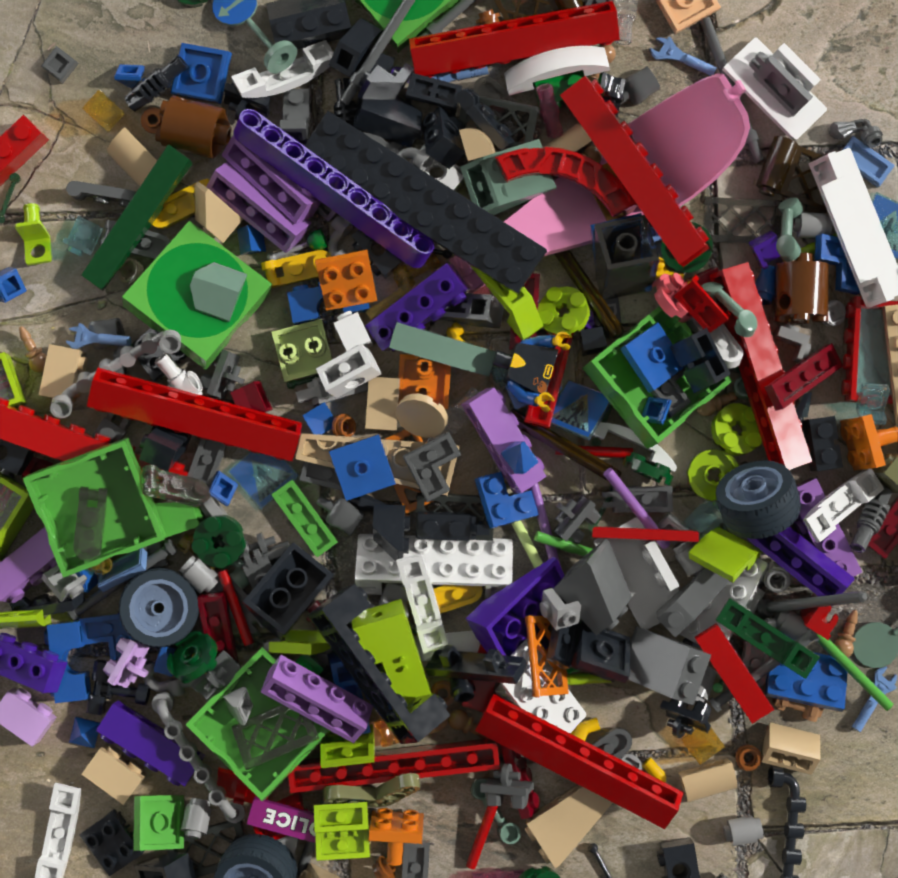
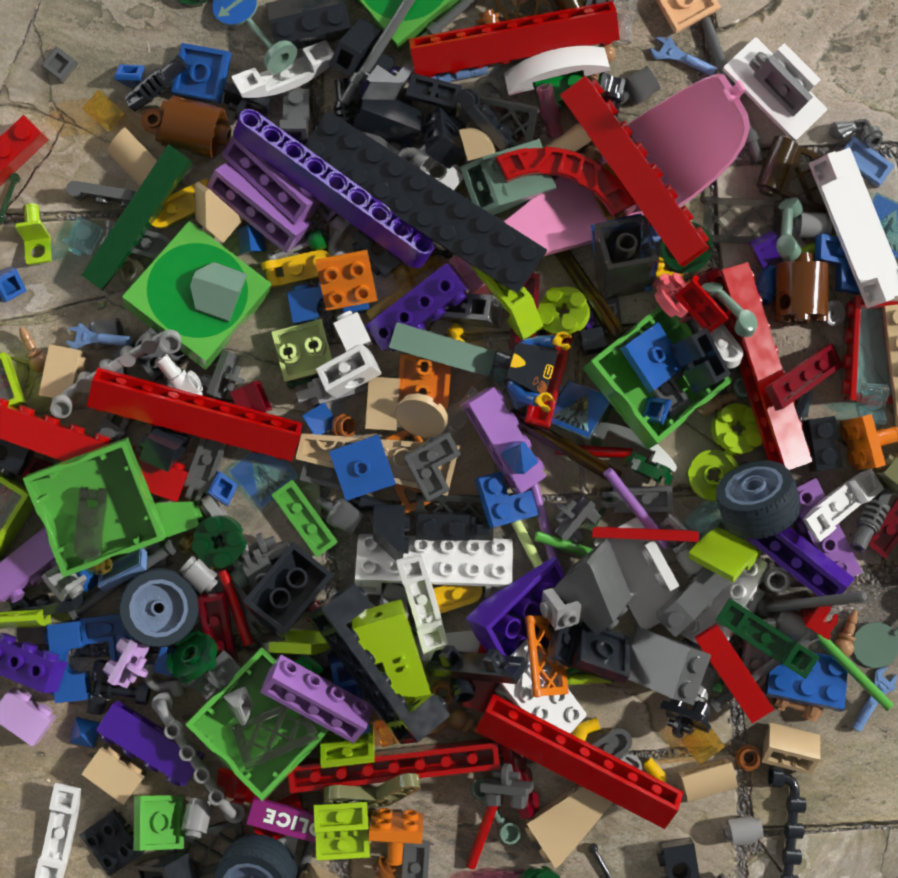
(174, 487): clear smoke plate -> none
(791, 335): light grey bracket -> none

